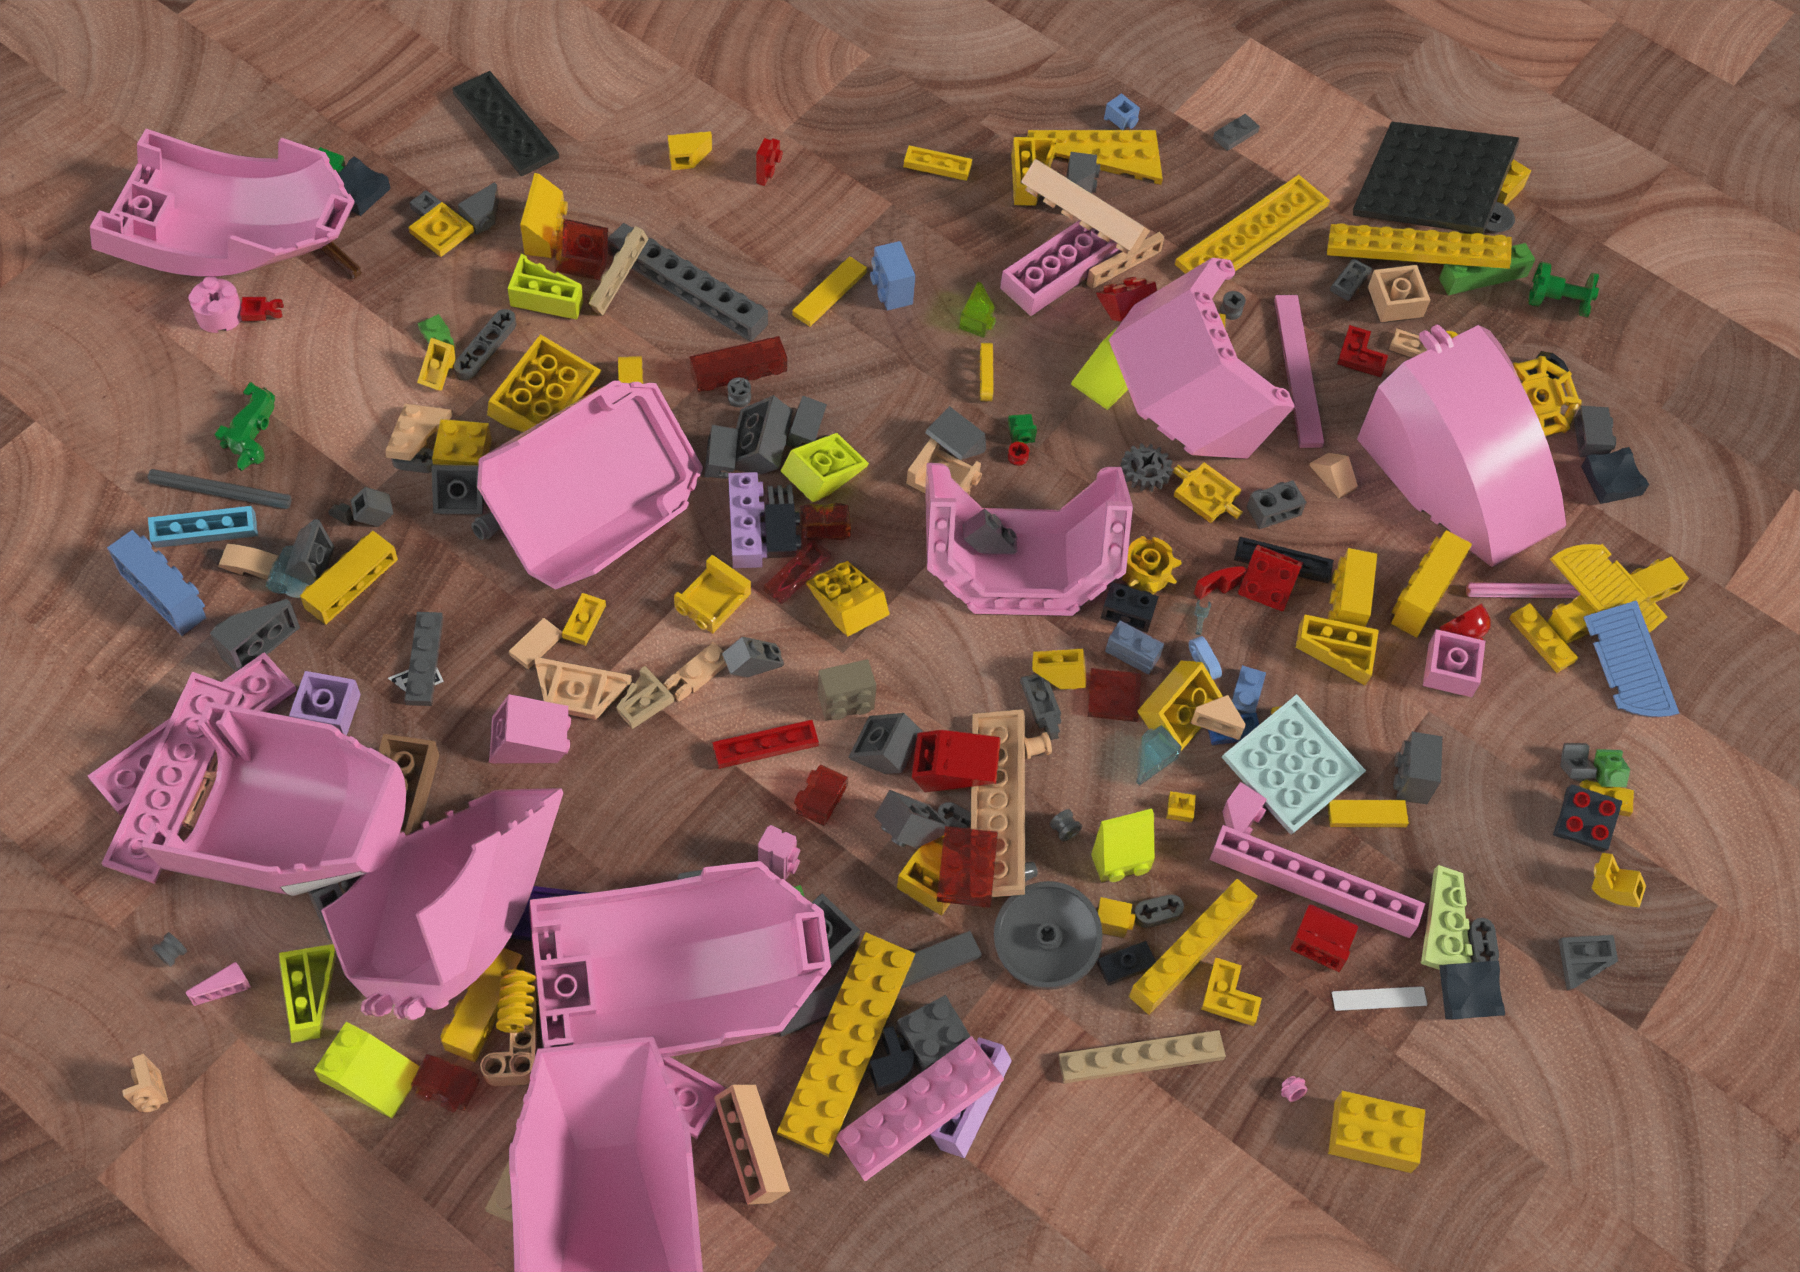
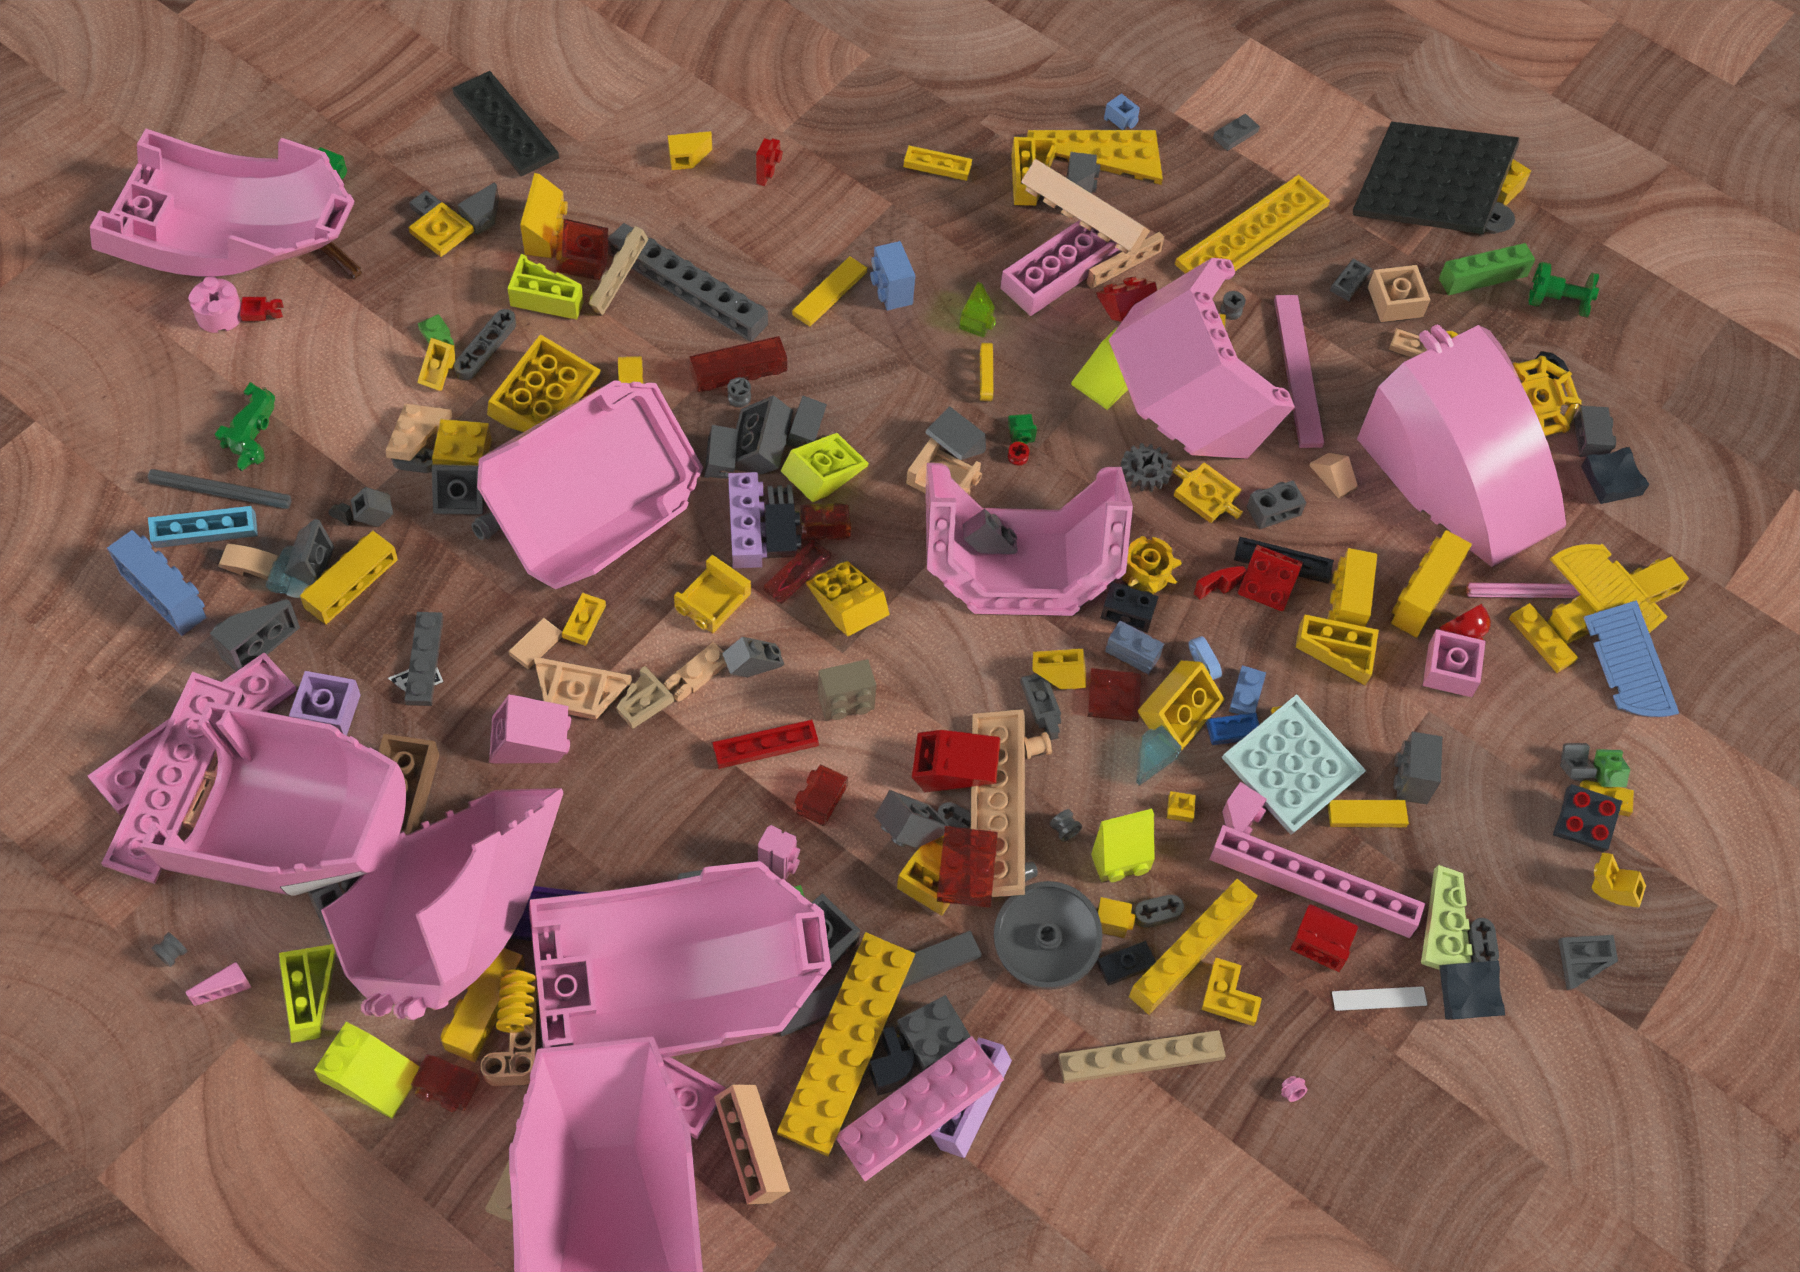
(149, 1086): light nougat bracket -> none
(363, 185): black brick -> none
(886, 743): dark grey slope -> none
(1201, 614): clear light blue hand -> none
(1220, 717): light nougat slope -> none
(1357, 356): red plate -> none
(1377, 1131): yellow brick -> none
(1420, 246): yellow plate -> none

